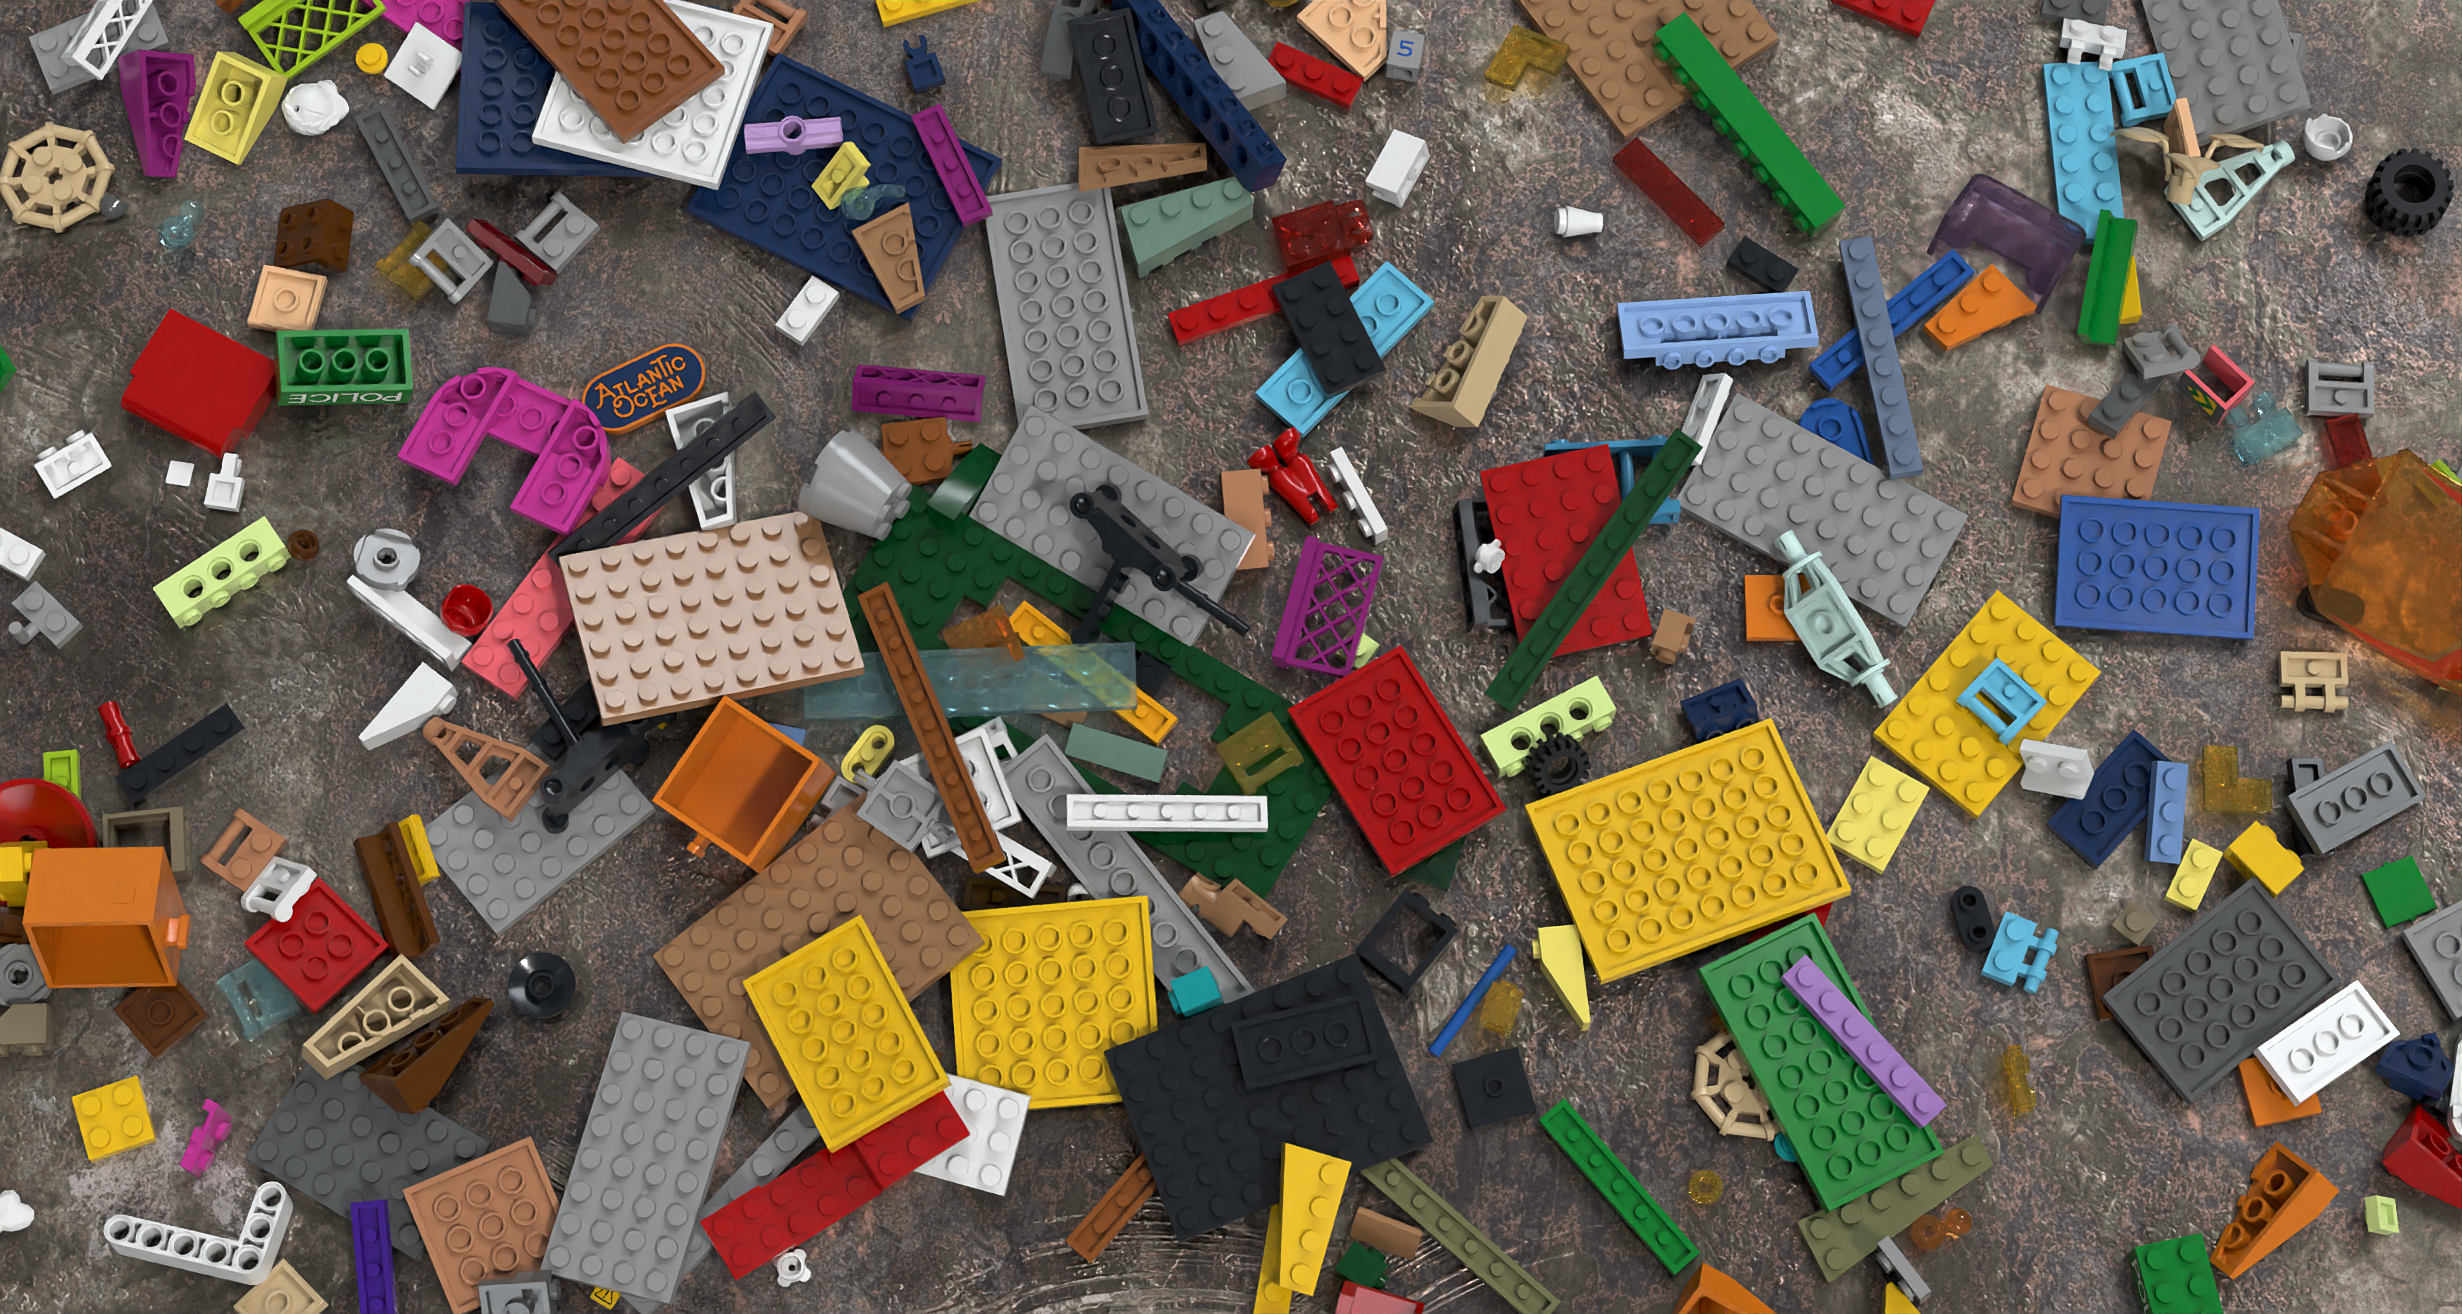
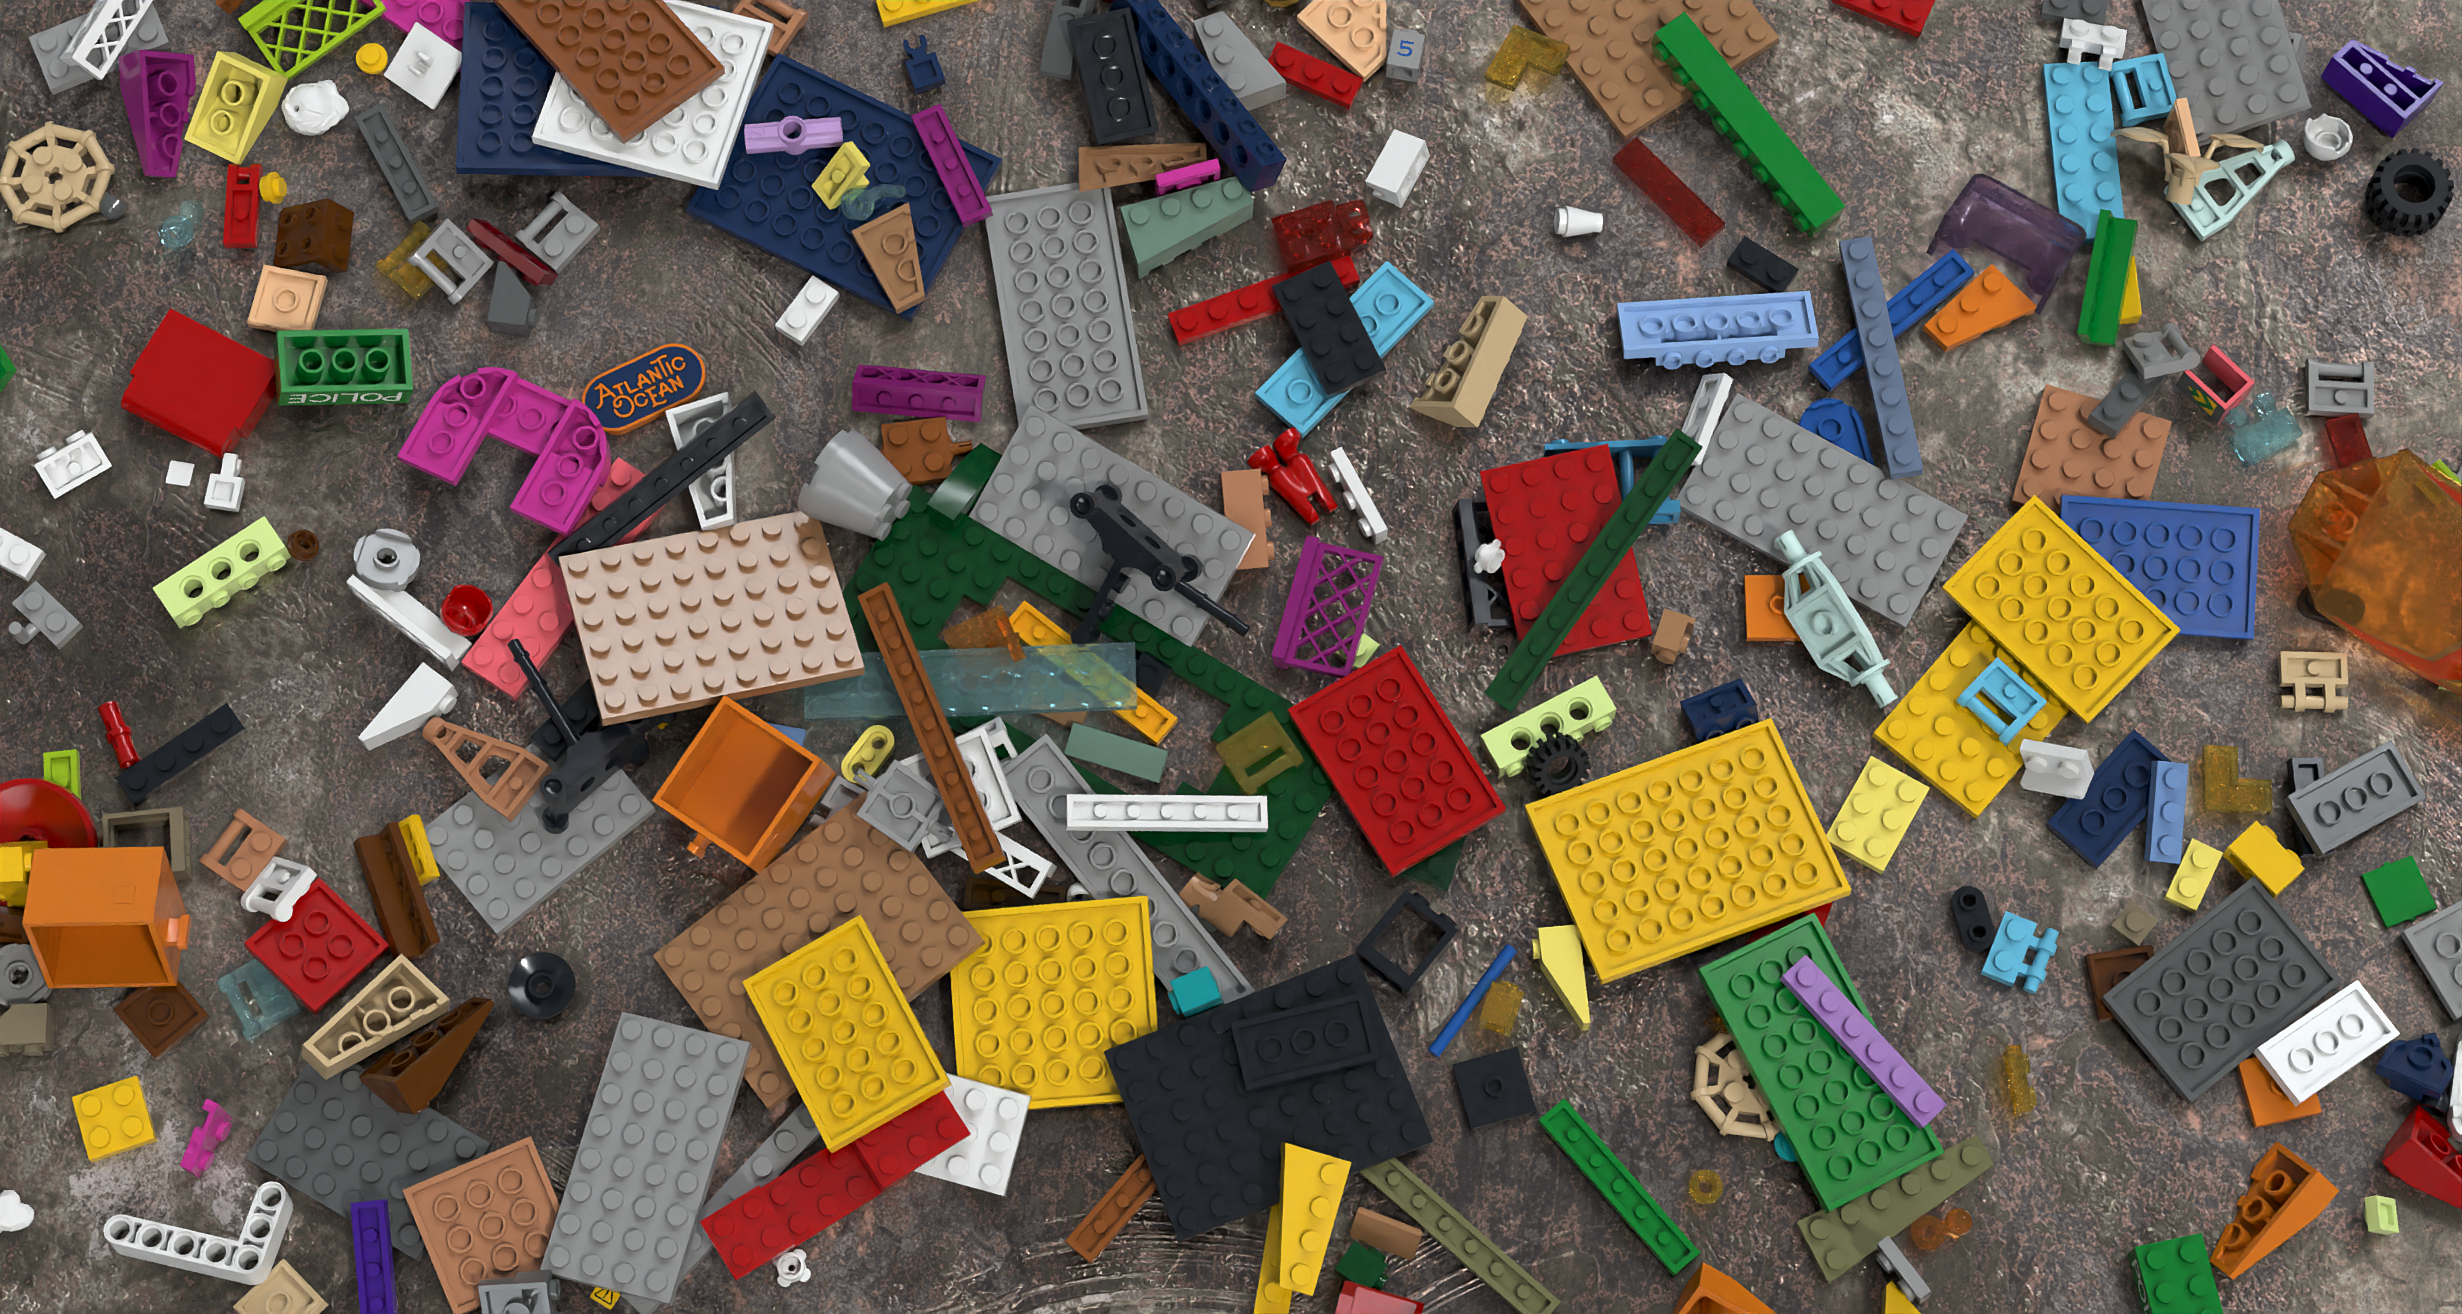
(242, 206): none -> red plate
(273, 188): none -> yellow plate
(1187, 177): none -> dark pink plate
(2061, 609): none -> yellow plate
(2379, 87): none -> dark purple wedge

